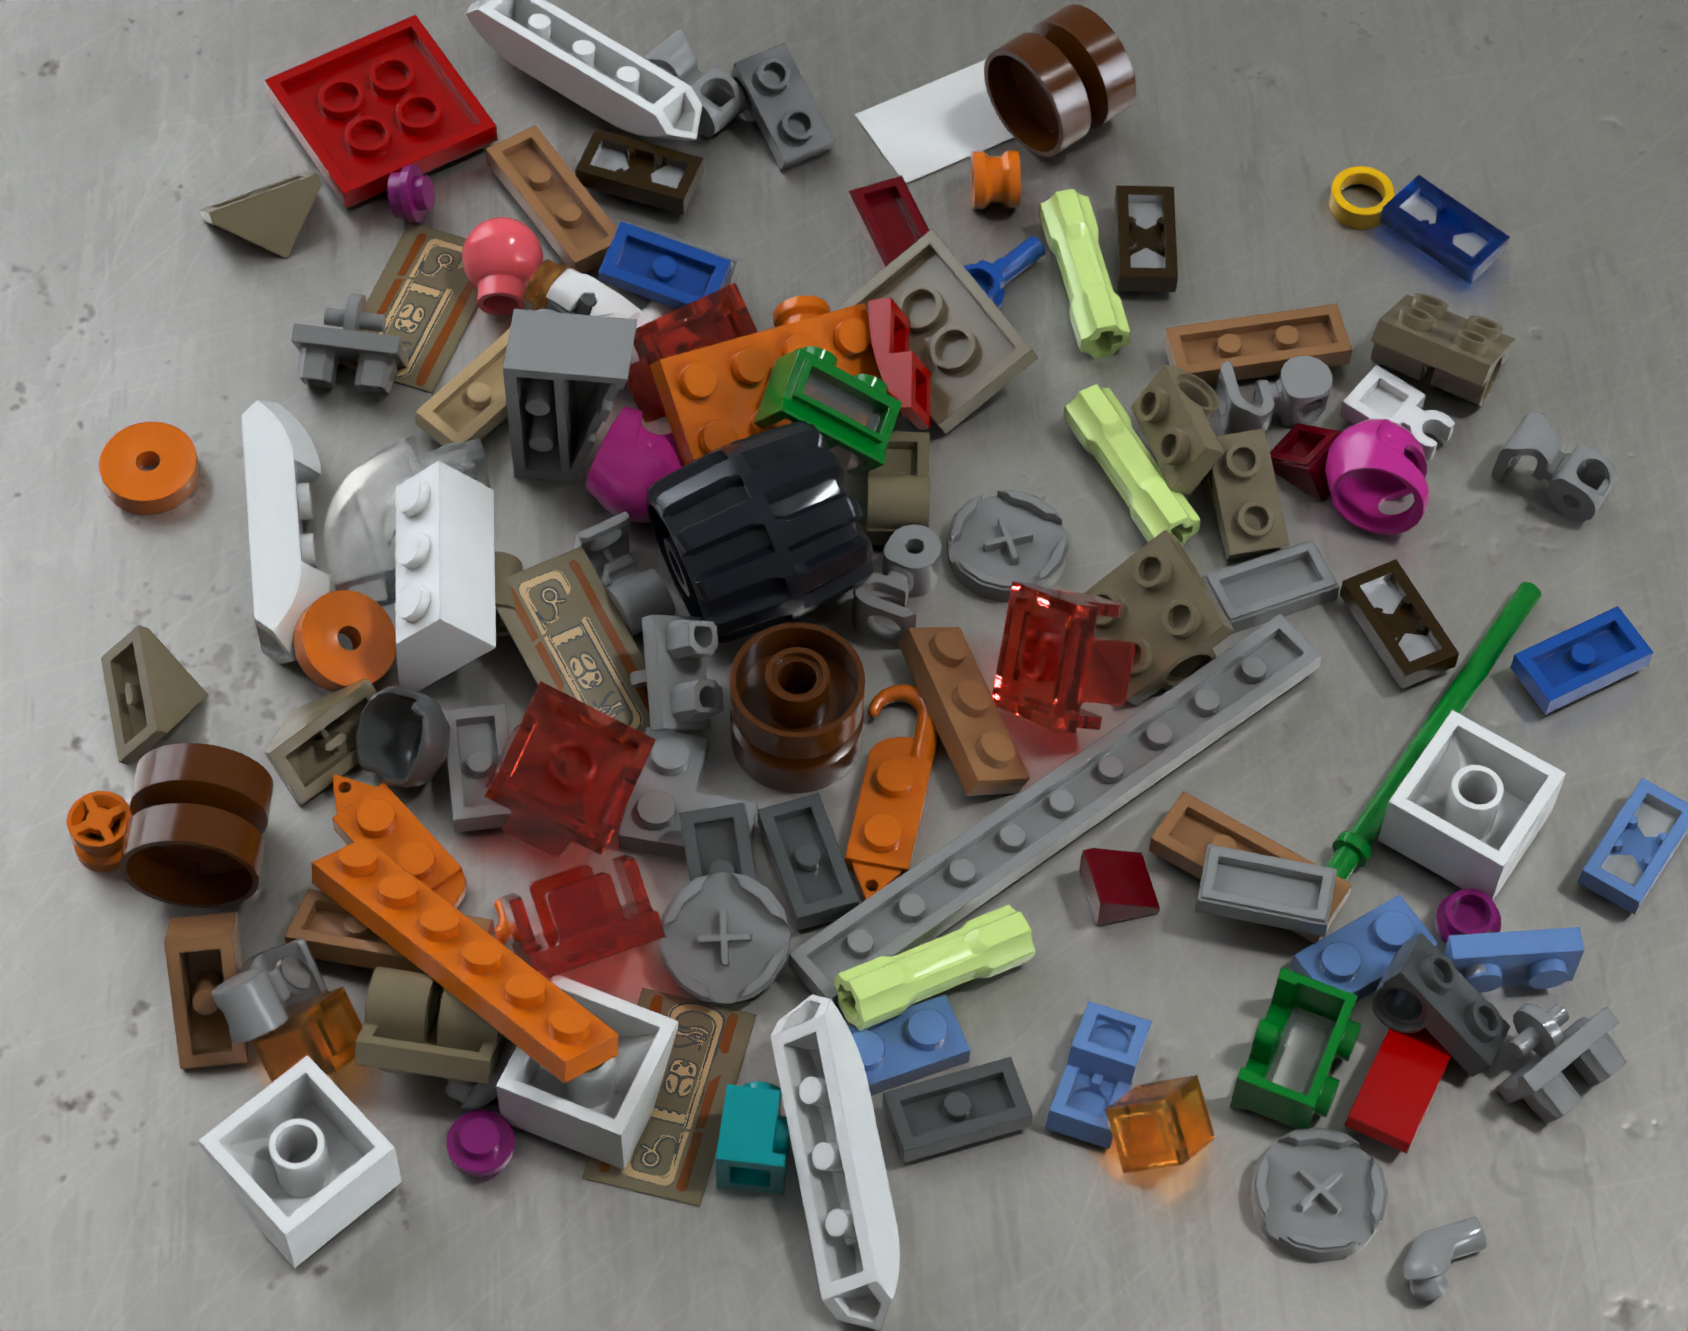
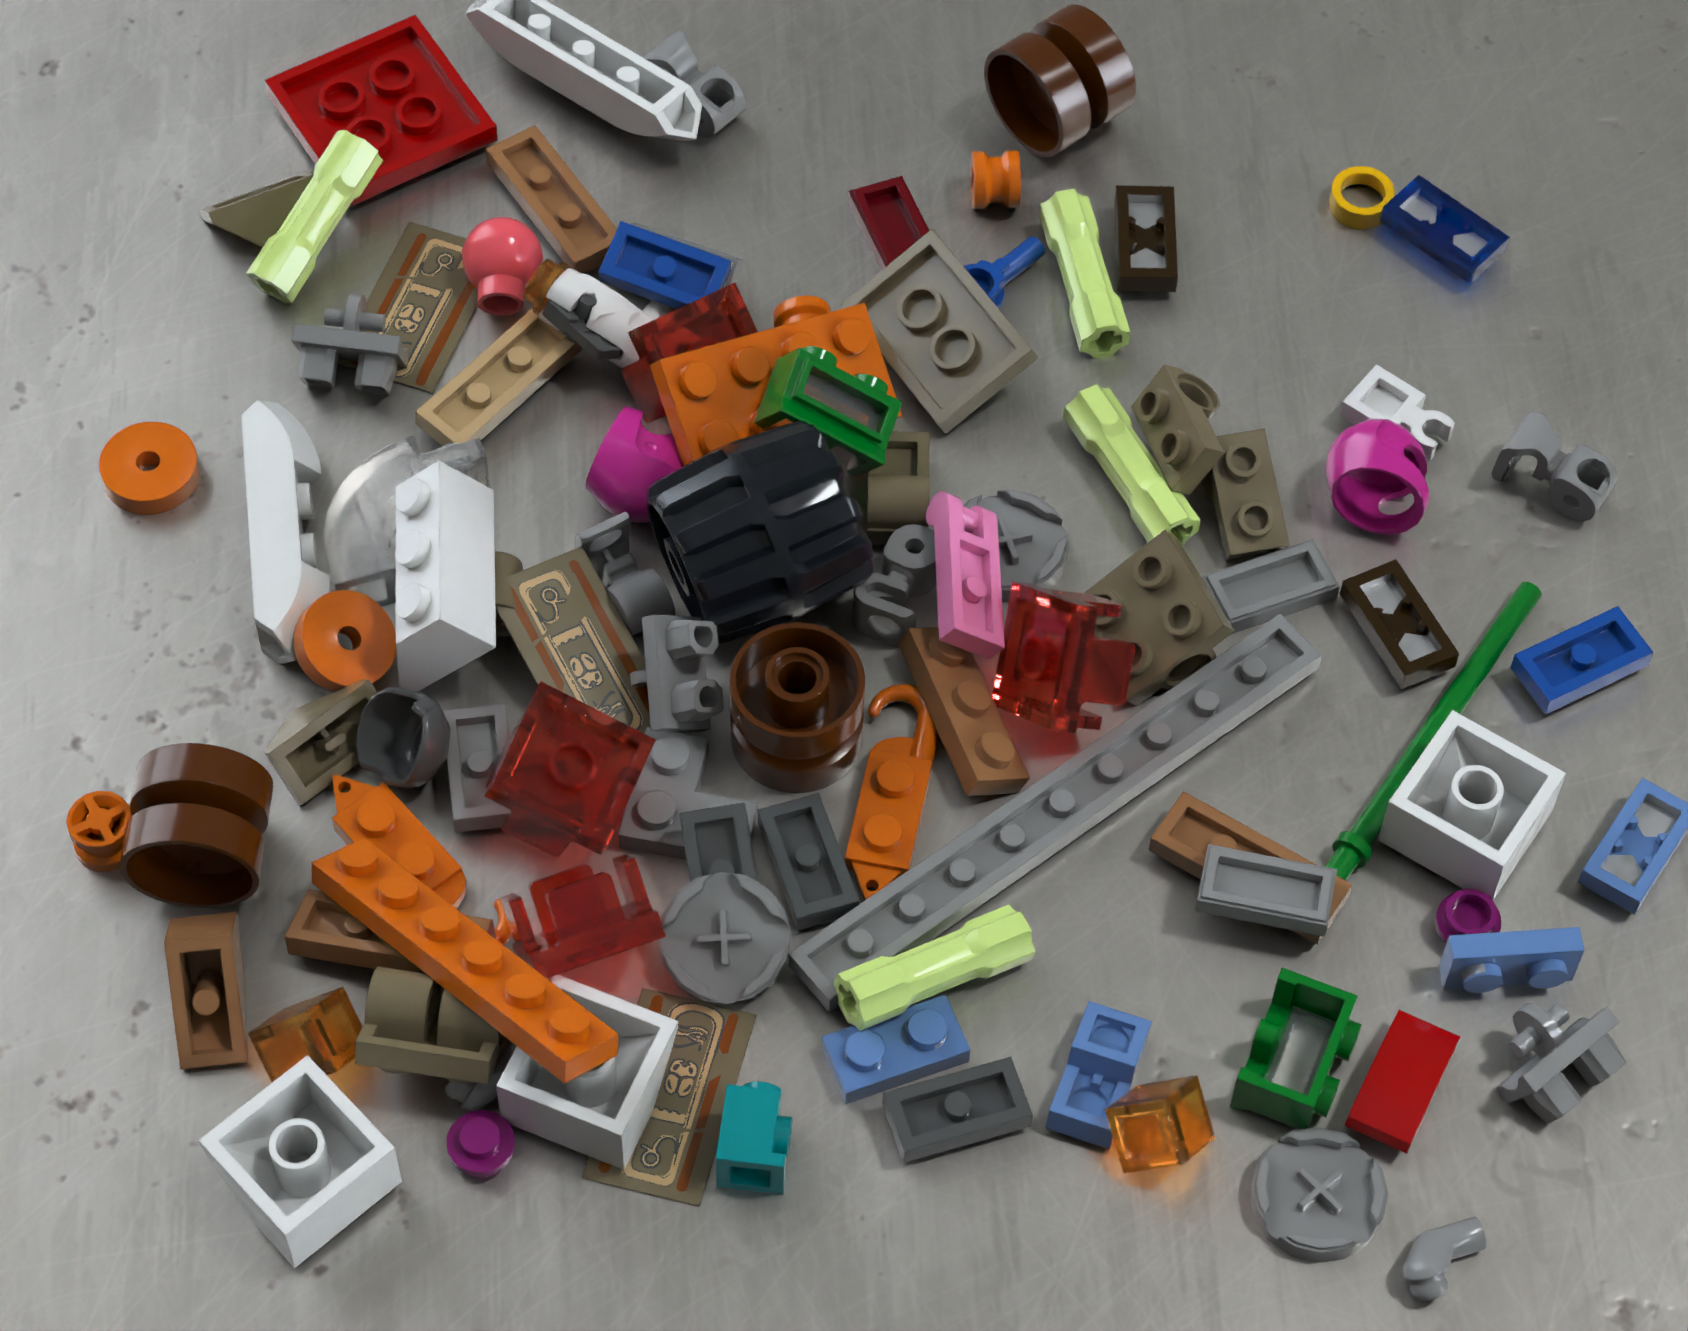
(145, 692): dark tan slope -> none
(259, 993): light grey leg -> none
(292, 252): none -> yellowish green axle
(410, 194): magenta plate -> none
(561, 387): light grey wedge -> none
(639, 171): dark brown piece -> none
(782, 106): dark grey plate -> none
(838, 1162): white brick -> none
(900, 368): red slope -> none
(935, 124): white sticker -> none
(967, 575): none -> bright pink plate
(1117, 885): dark red slope -> none
(1259, 342): medium nougat plate -> none
(1295, 398): light grey leg -> none
(1303, 458): dark red slope -> none
(1362, 950): medium blue piece -> none
(1430, 993): dark grey plate -> none
(1462, 350): dark tan plate -> none

